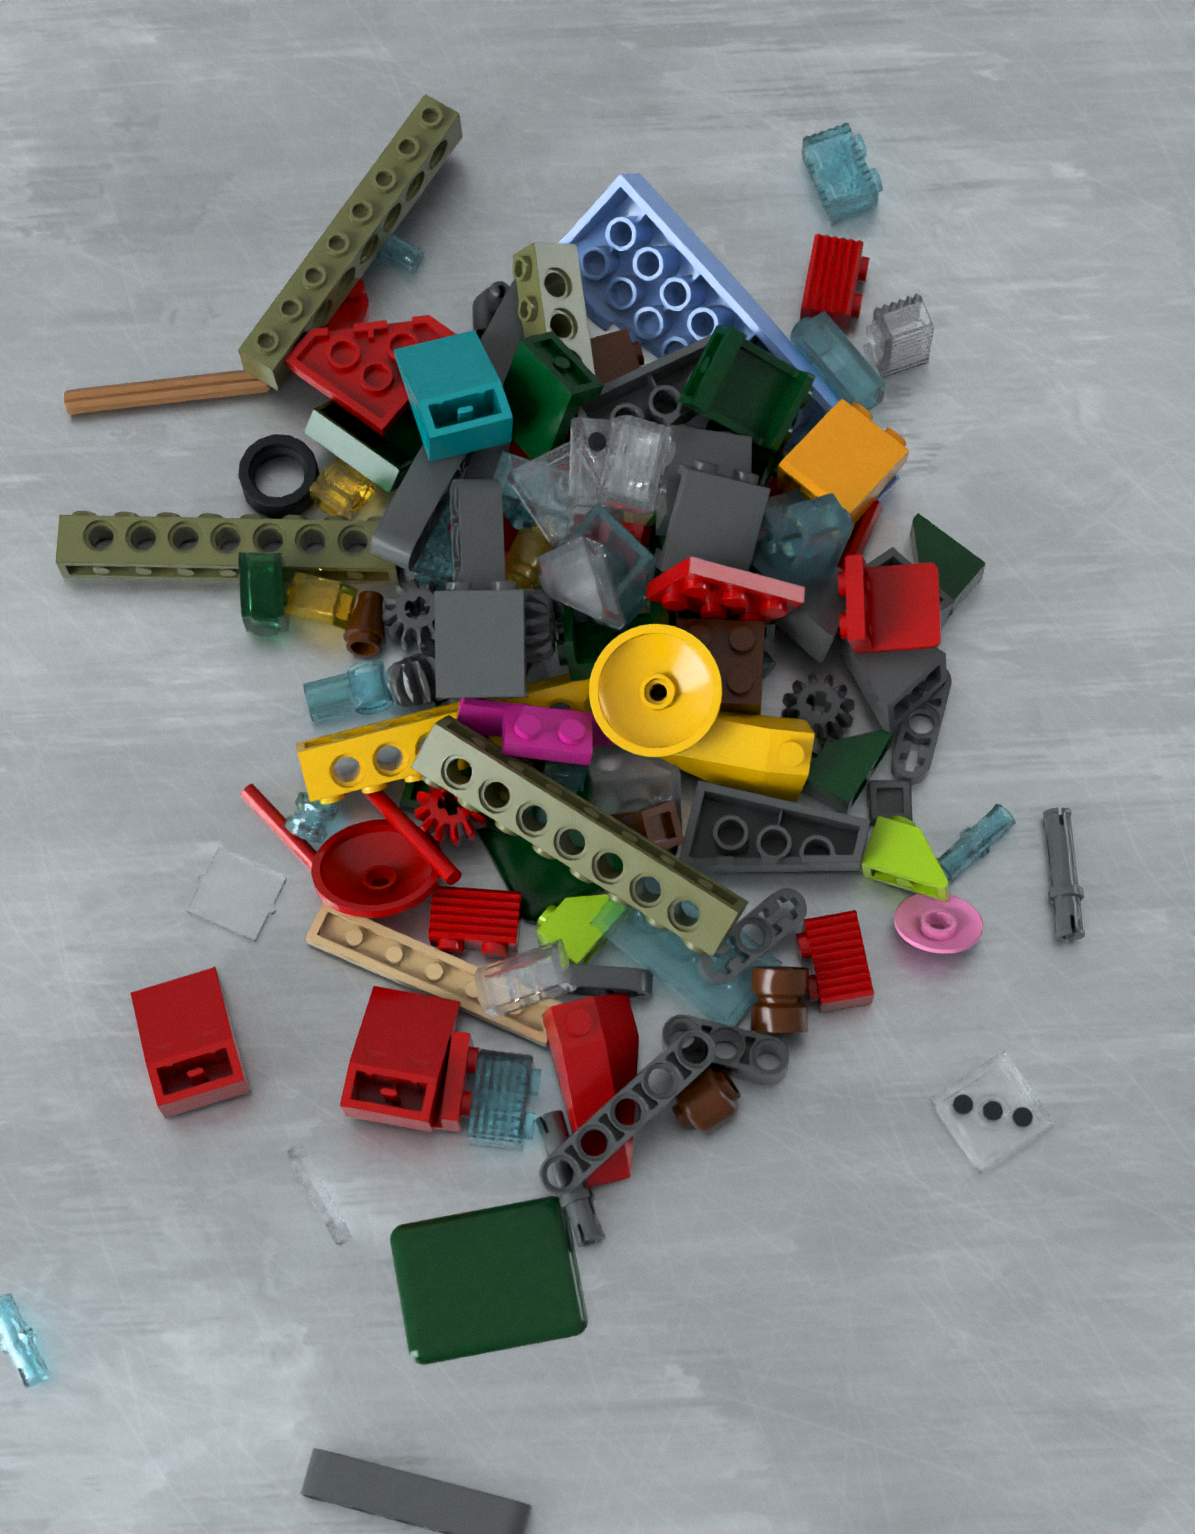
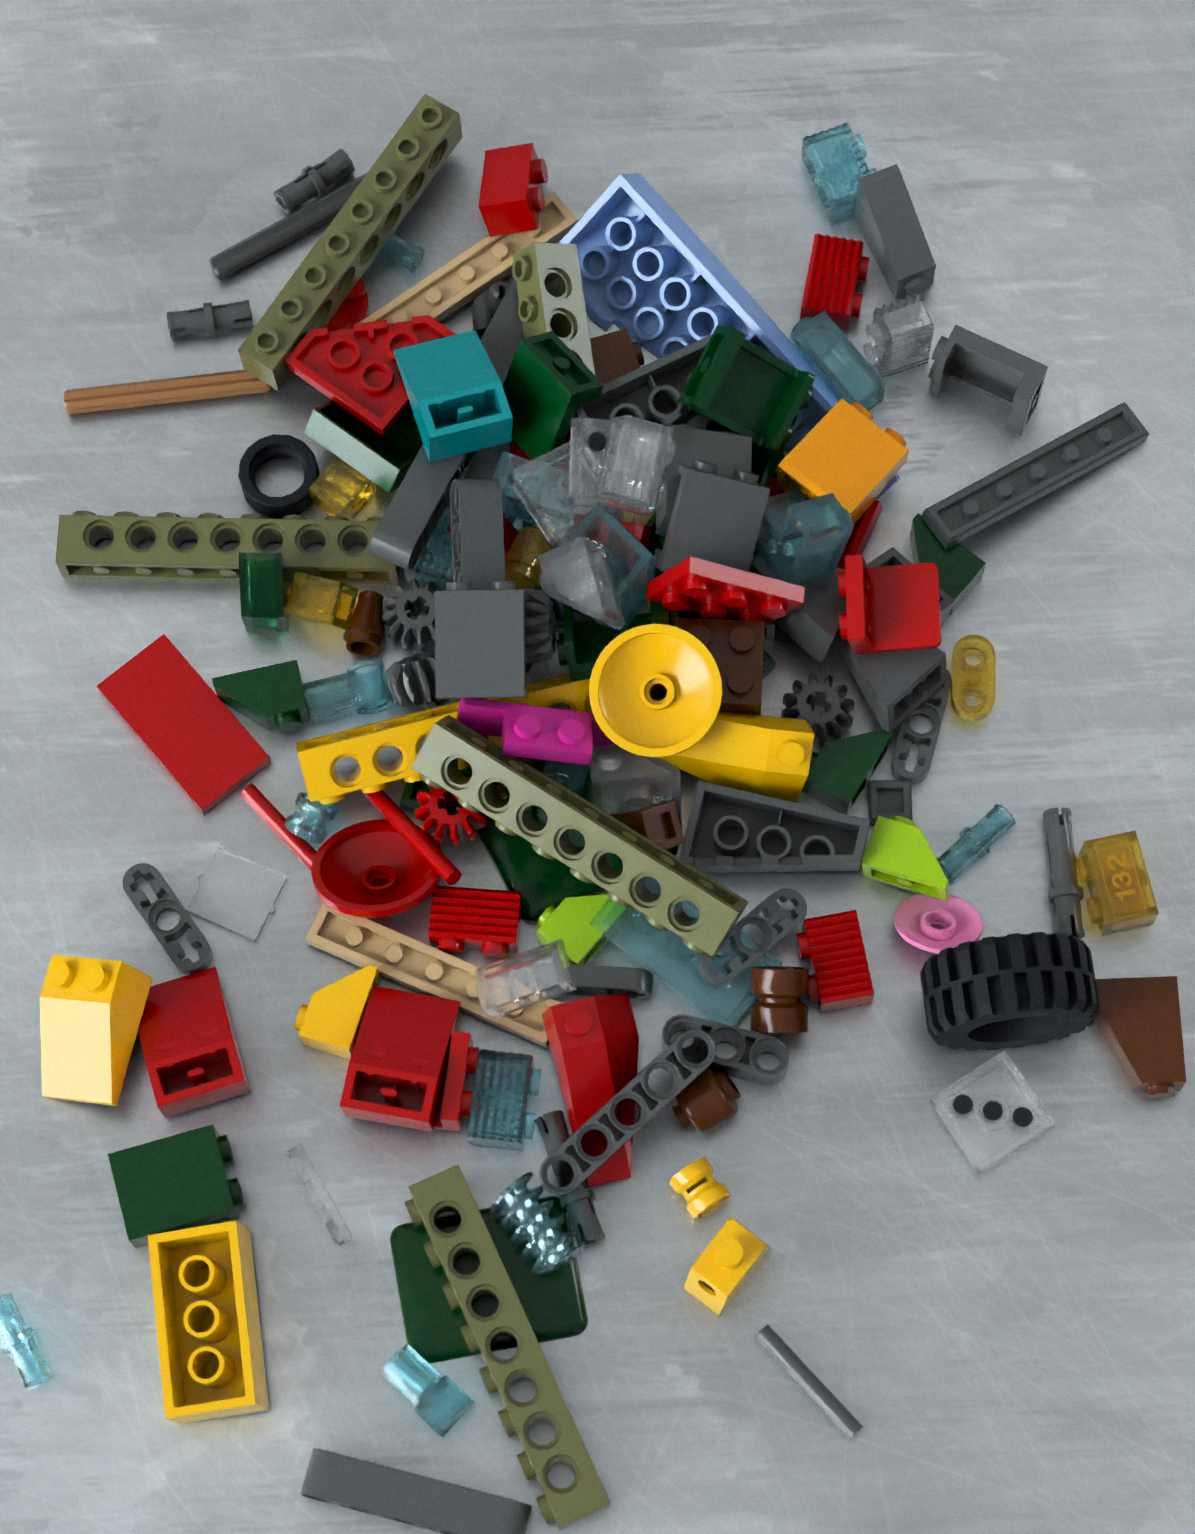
(89, 1027): none -> yellow slope
(160, 888): none -> dark grey beam
(175, 1183): none -> dark green panel
(184, 724): none -> red tile
(208, 1322): none -> yellow brick
(209, 319): none -> dark grey pin
(267, 695): none -> dark green slope
(282, 232): none -> dark grey axle
(314, 181): none -> dark grey pin
(336, 1013): none -> yellow slope
(435, 1397): none -> clear light blue piece
(451, 1193): none -> olive brick
(474, 269): none -> tan plate
(512, 189): none -> red brick
(534, 1226): none -> clear light blue piece
(700, 1188): none -> yellow wheel
(725, 1266): none -> yellow torso
(809, 1381): none -> dark grey bar
(894, 232): none -> dark grey slope
(973, 680): none -> clear yellow plate
(991, 371): none -> dark grey panel
(1009, 991): none -> black tyre
(1034, 475): none -> dark grey tile
(1116, 883): none -> clear yellow brick
(1144, 1032): none -> reddish brown slope

